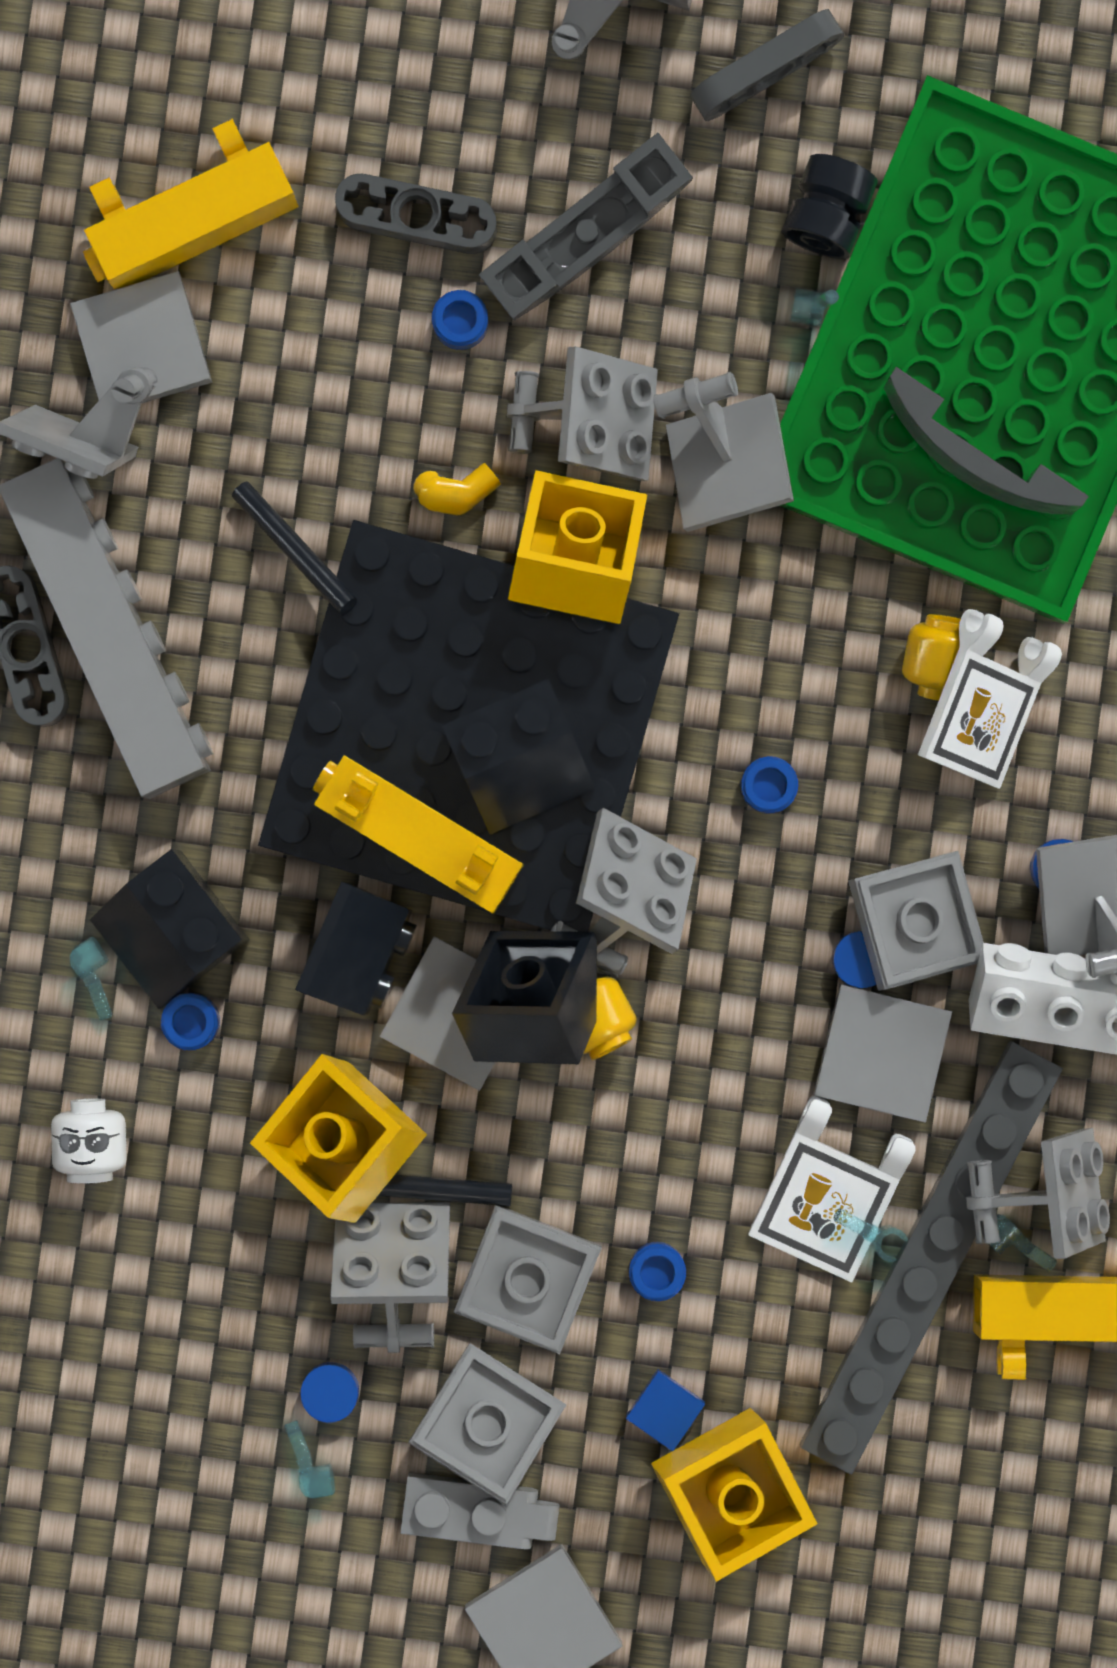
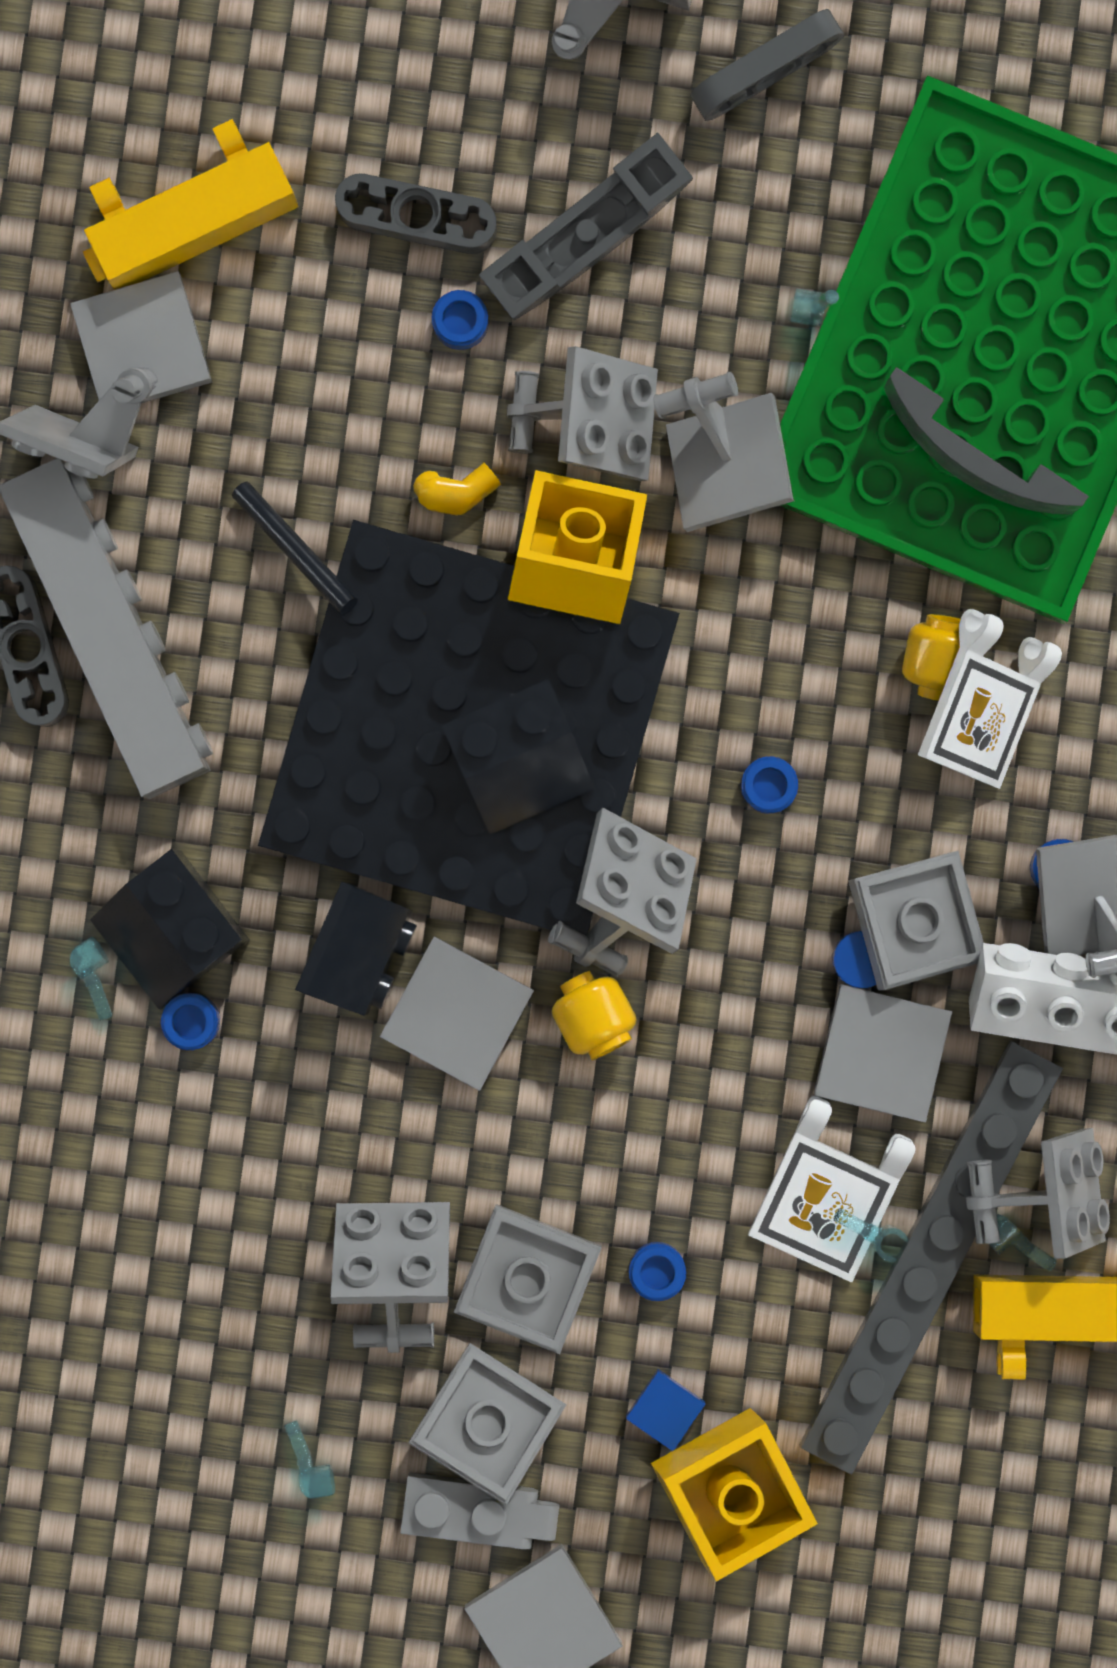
(88, 1142): white head -> none
(329, 1392): blue tile -> none
(338, 1139): yellow brick -> none
(416, 833): yellow brick -> none
(448, 1190): black bar -> none
(530, 997): black slope -> none
(832, 198): black wheel -> none

